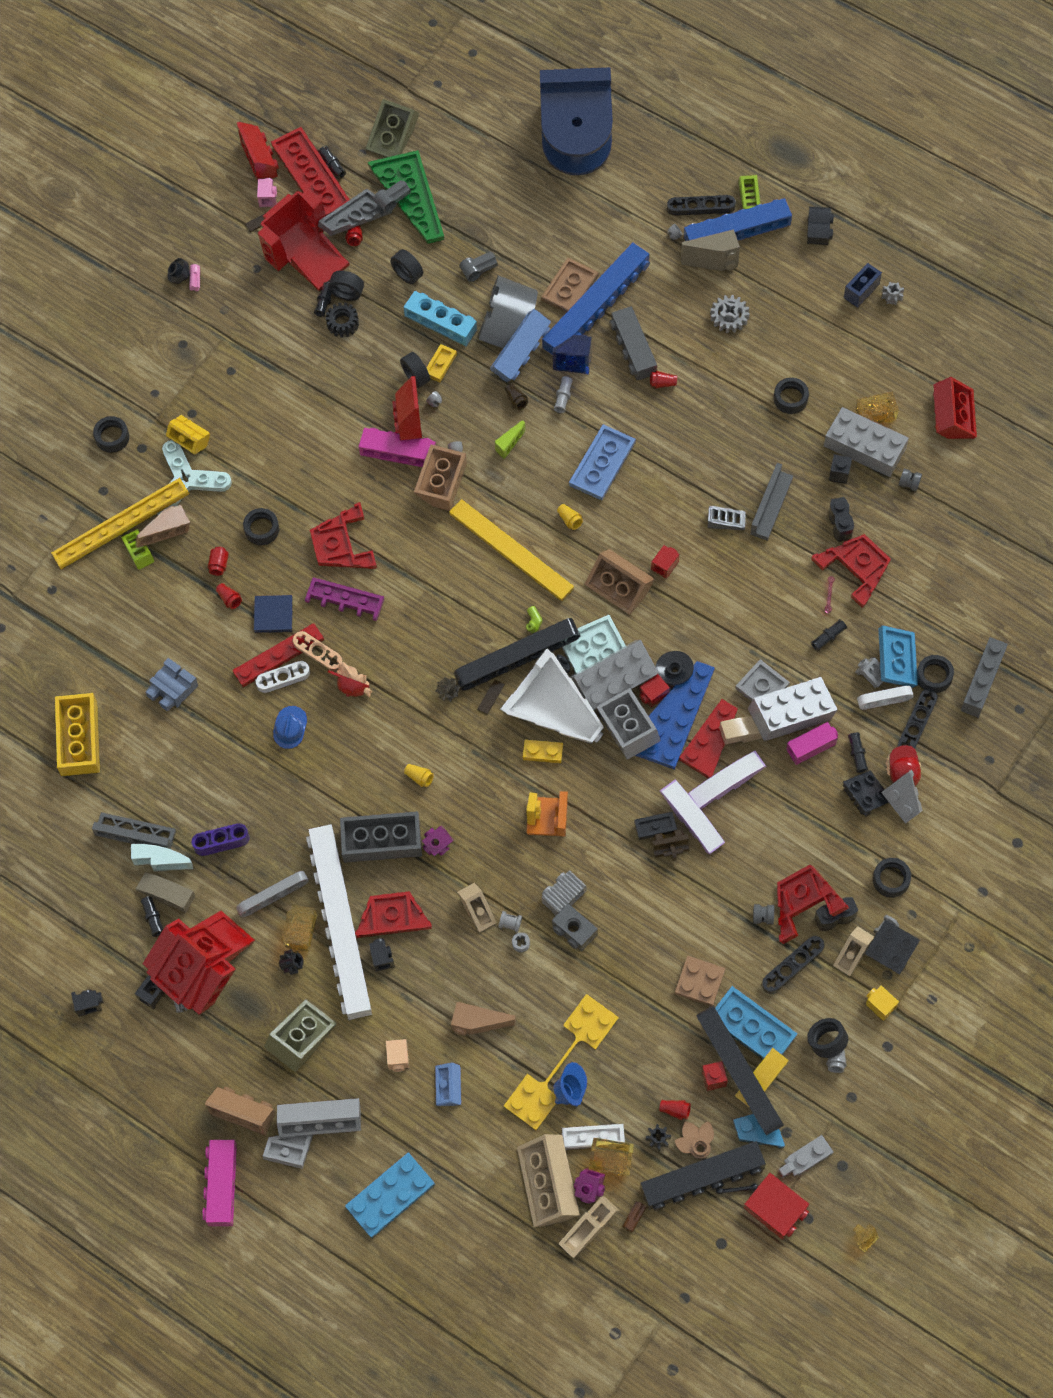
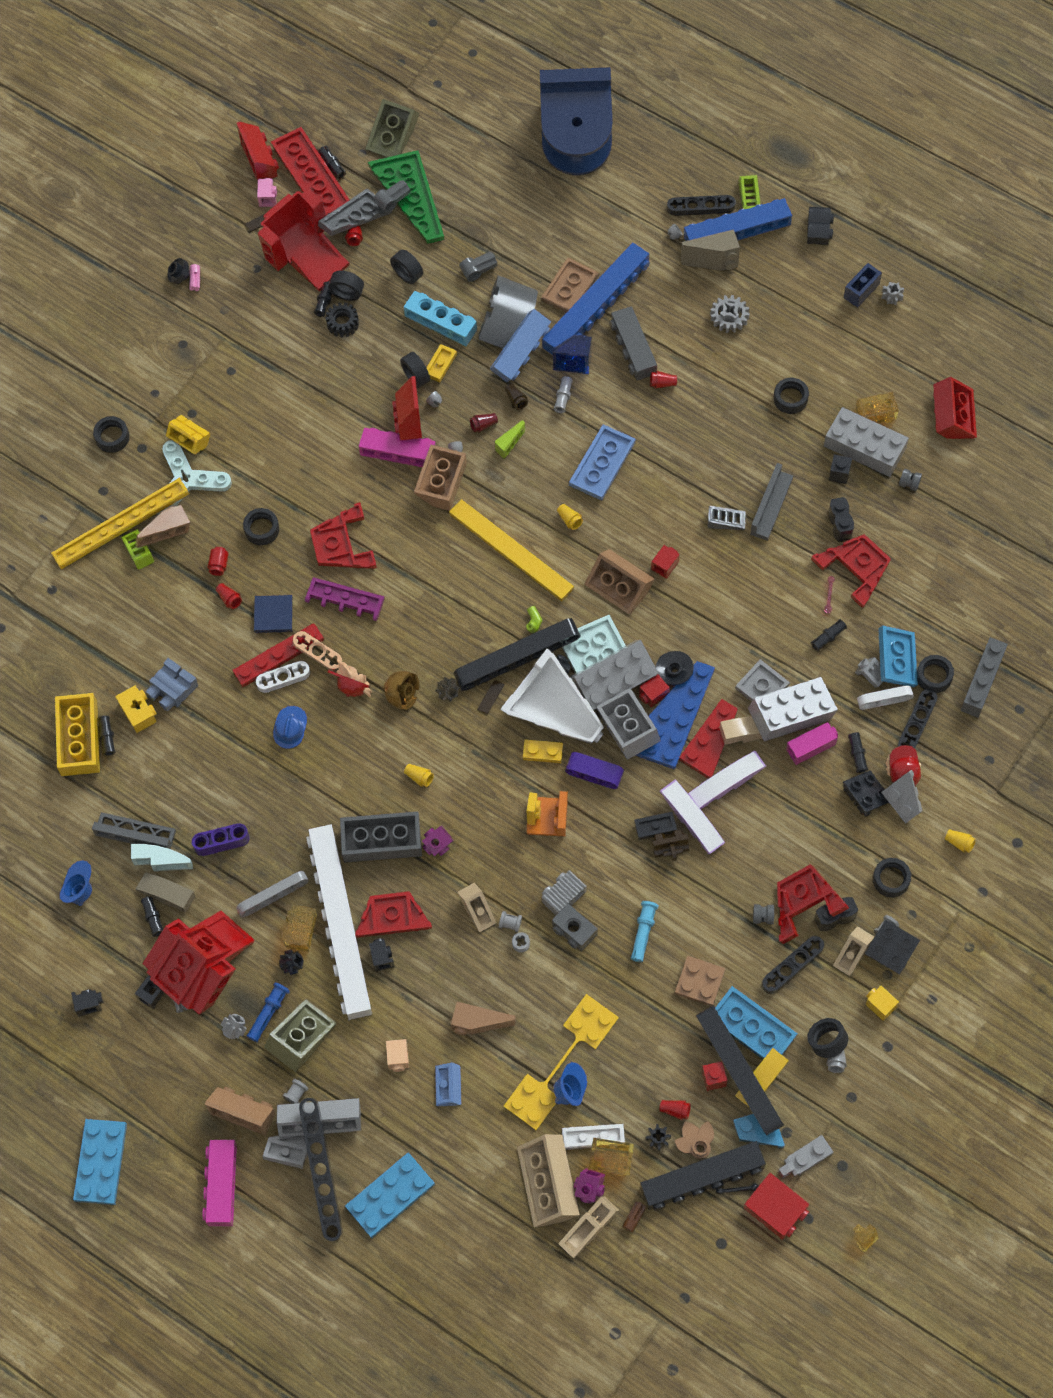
(76, 884): none -> blue piece
(100, 1162): none -> dark azure plate
(106, 735): none -> black pin
(129, 701): none -> yellow brick
(233, 1026): none -> light grey gear
(272, 1004): none -> blue pin
(295, 1091): none -> light grey bush
(318, 1179): none -> black beam
(401, 688): none -> pearl gold cylinder
(481, 422): none -> dark red cone
(594, 770): none -> dark purple beam
(645, 923): none -> medium azure pin
(960, 840): none -> yellow cone

